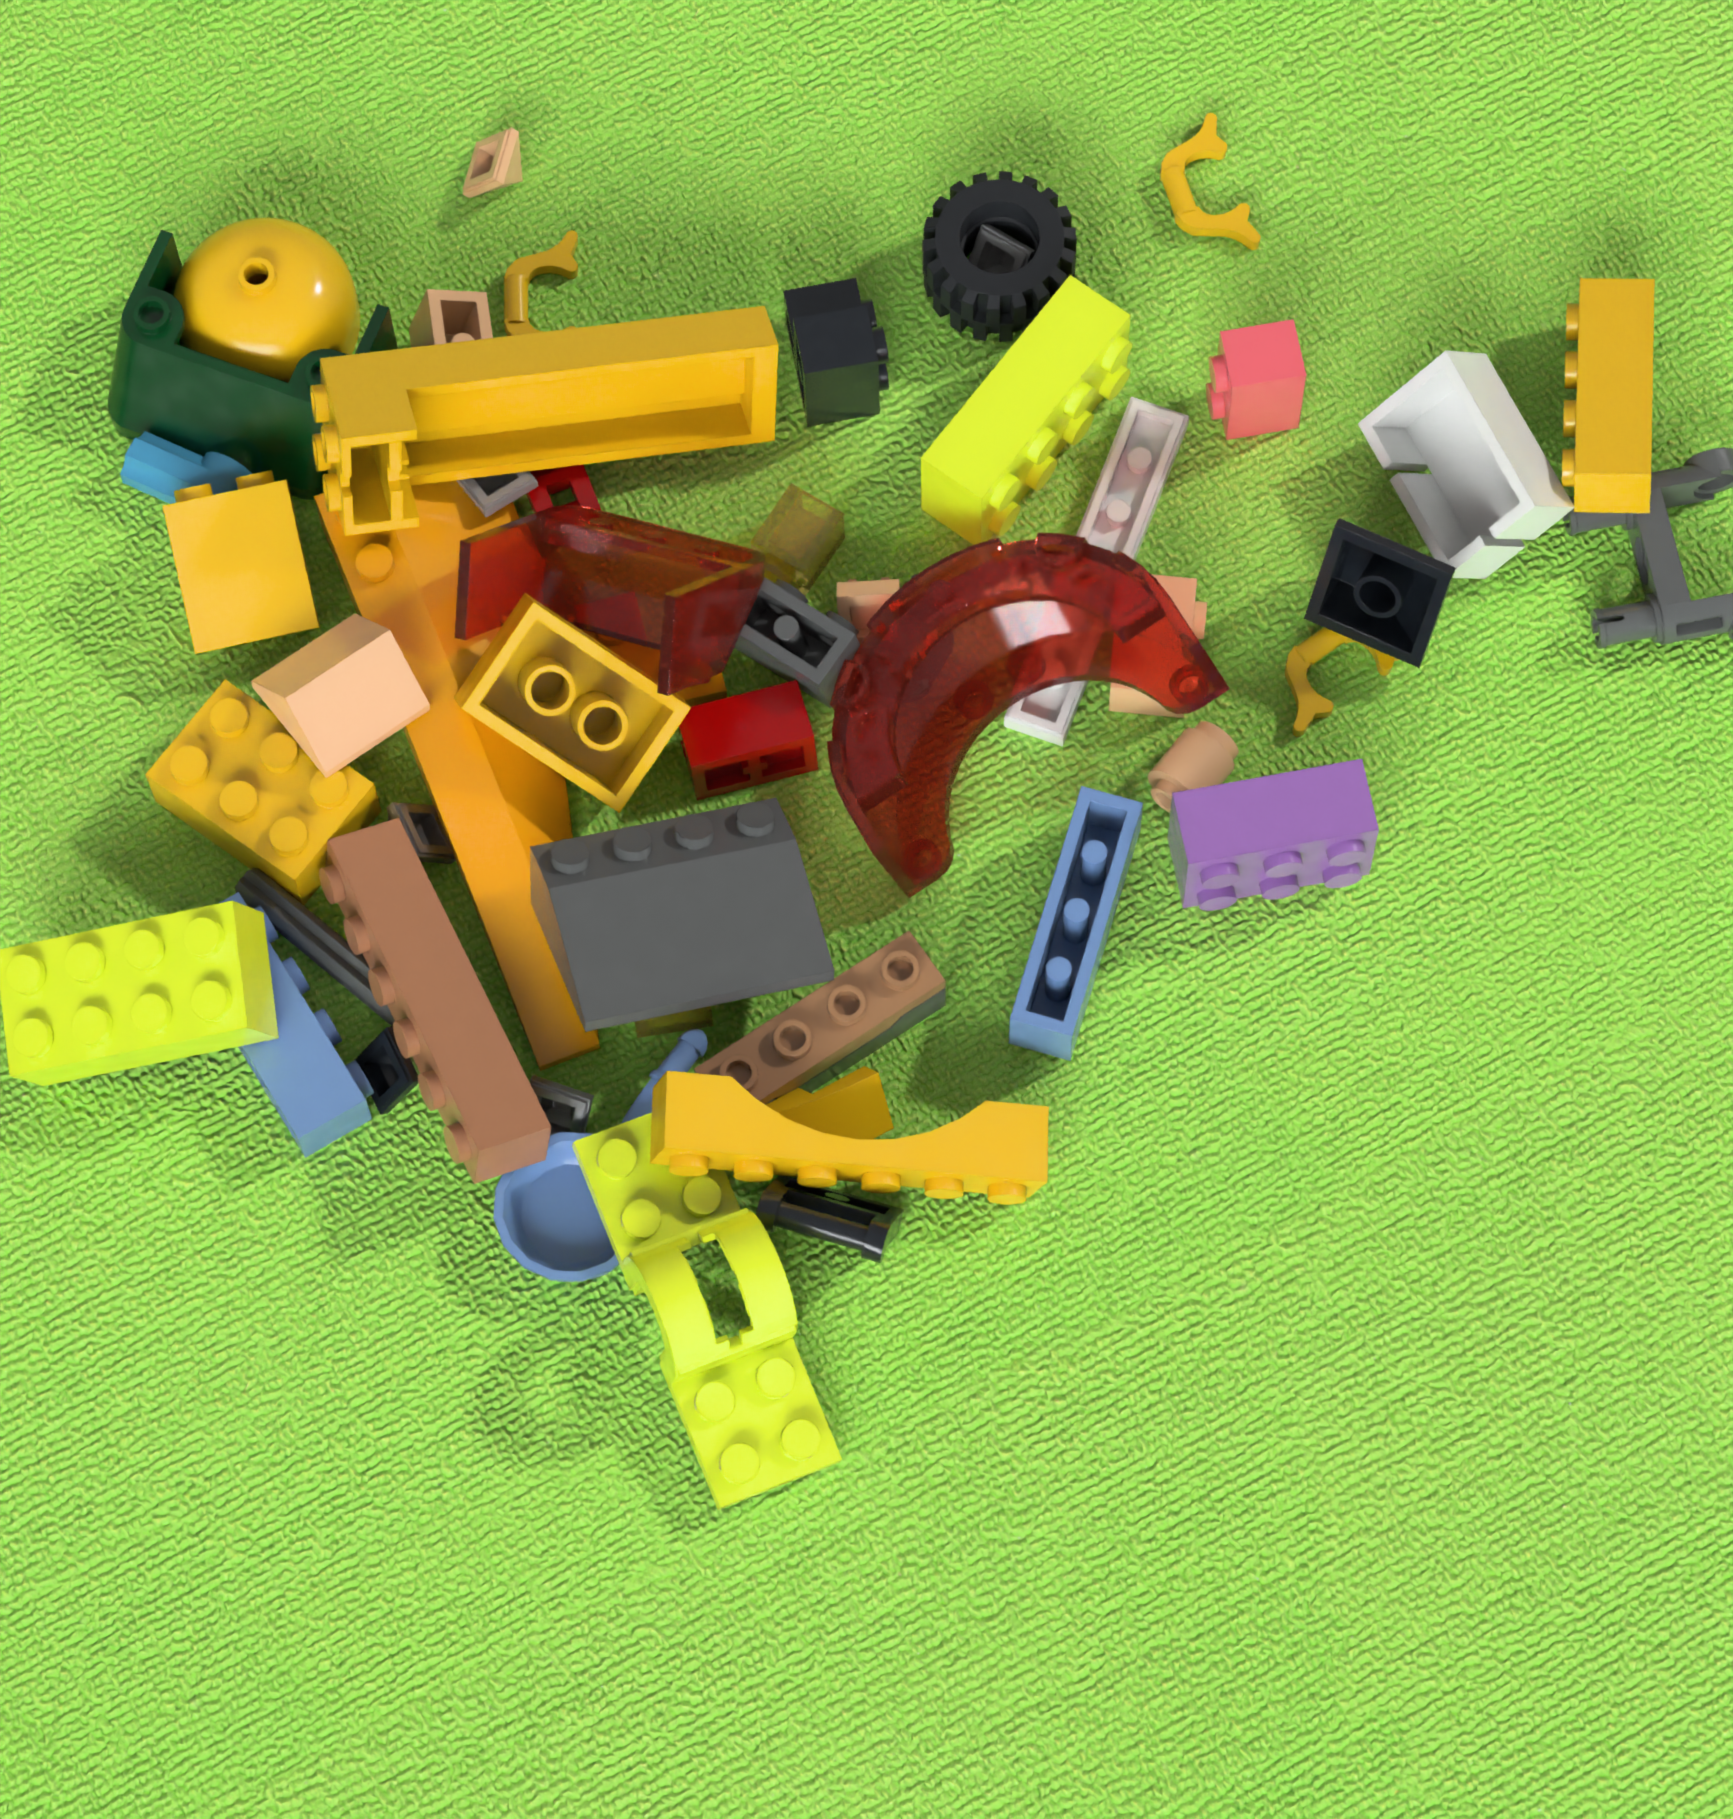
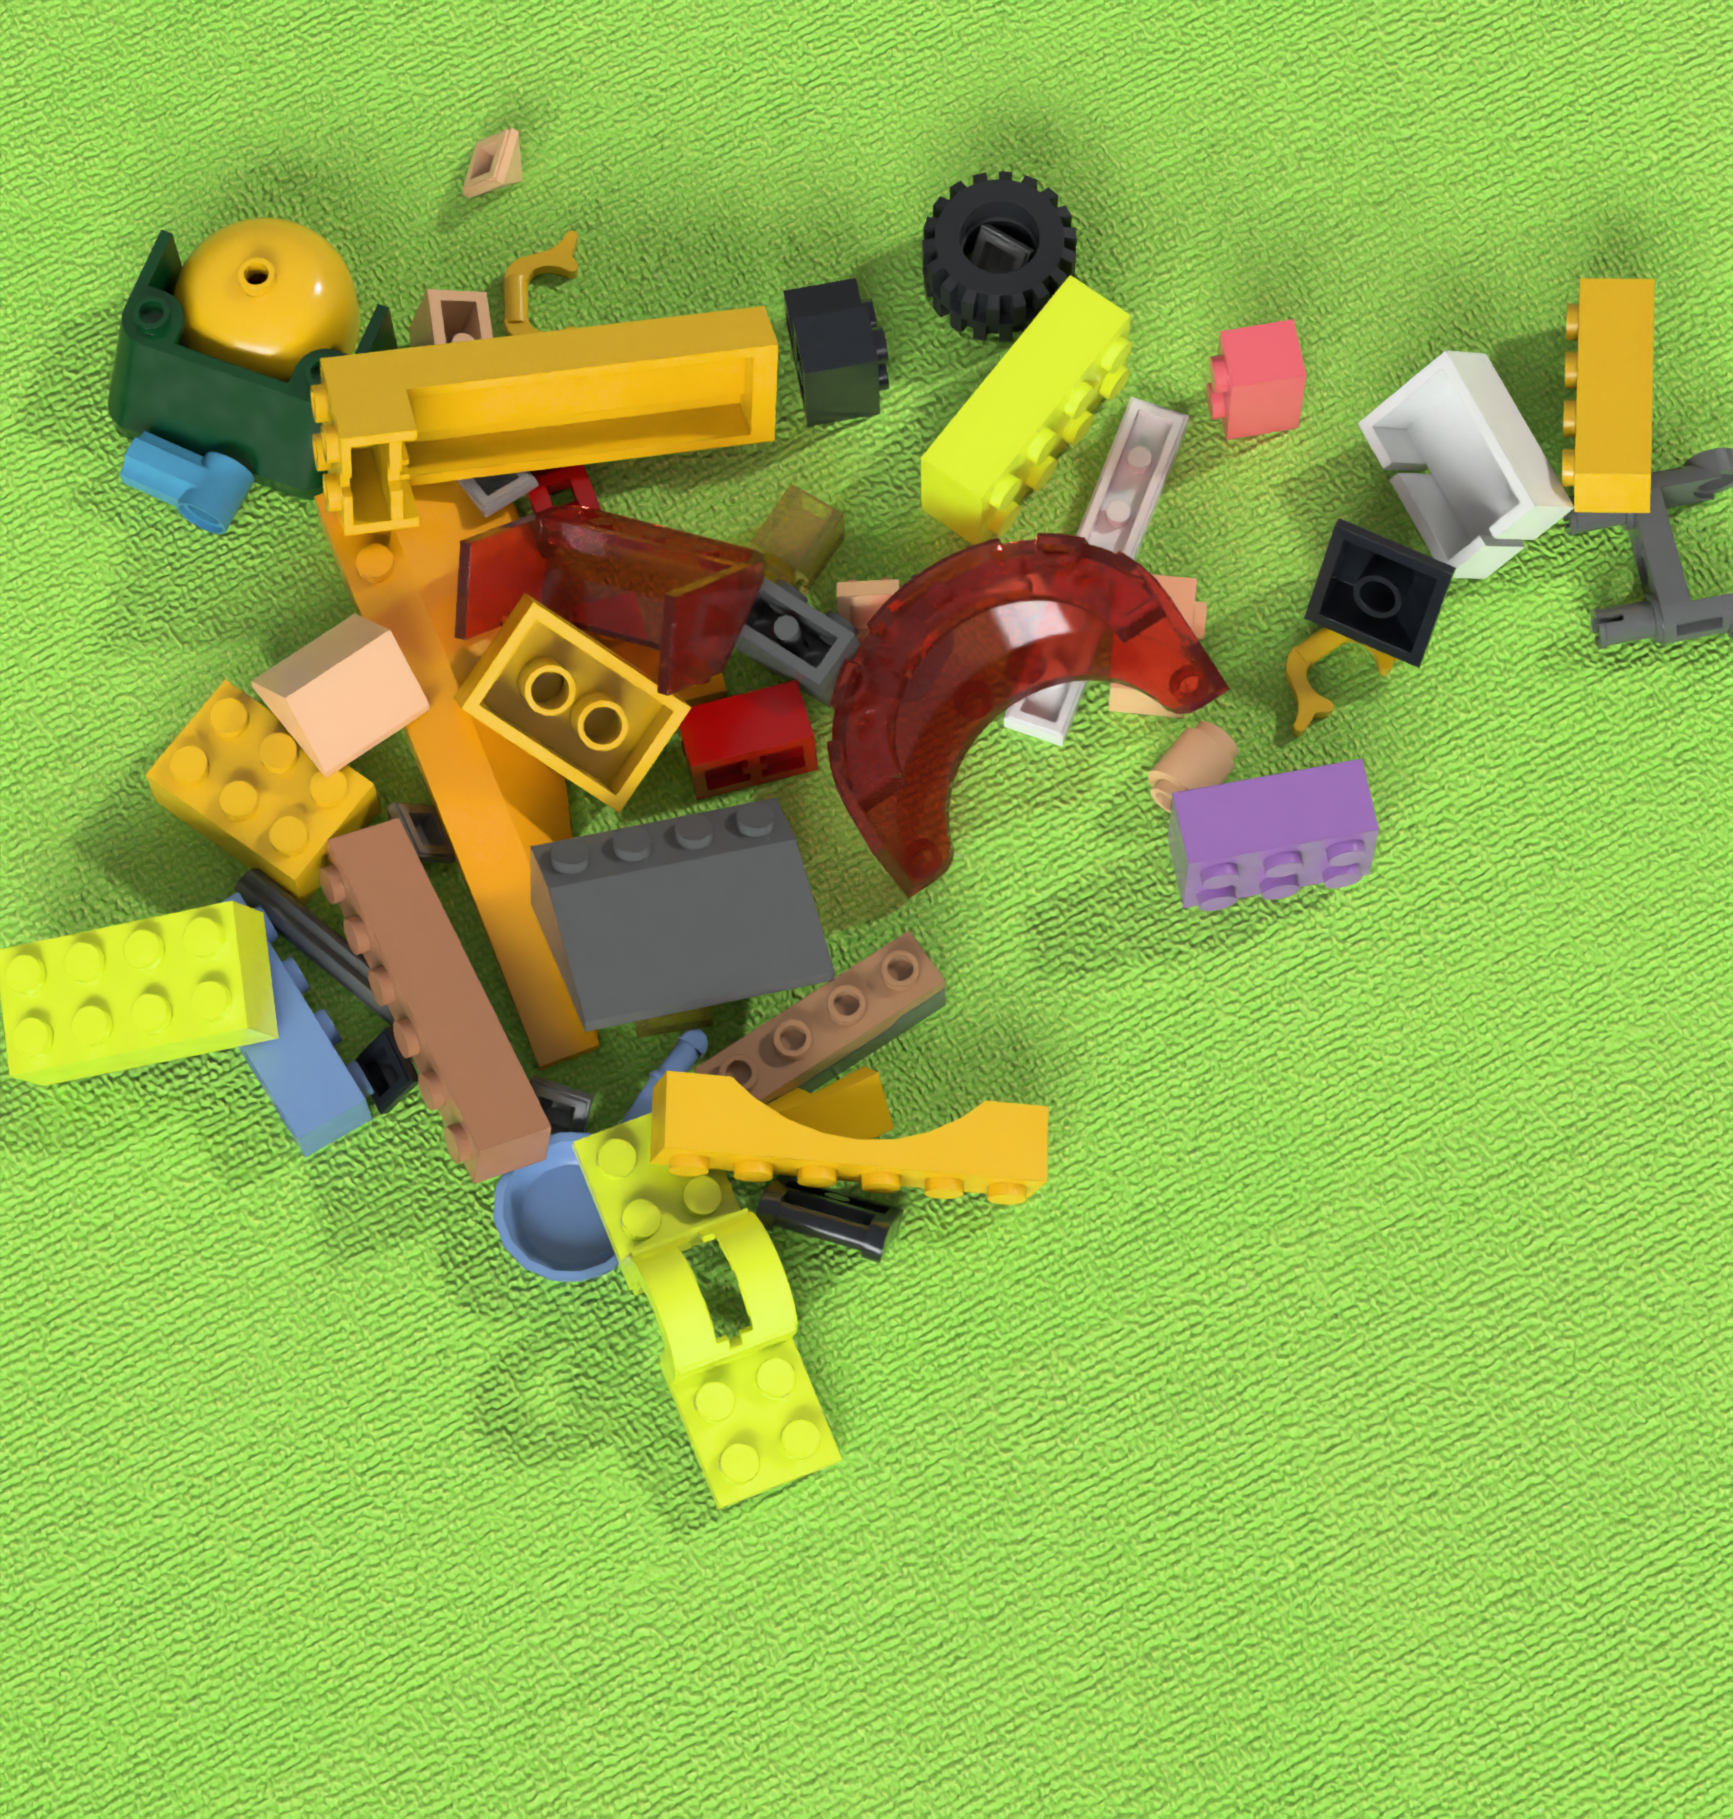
(240, 562): yellow brick -> none
(1075, 923): medium blue brick -> none
(1186, 213): yellow helmet -> none

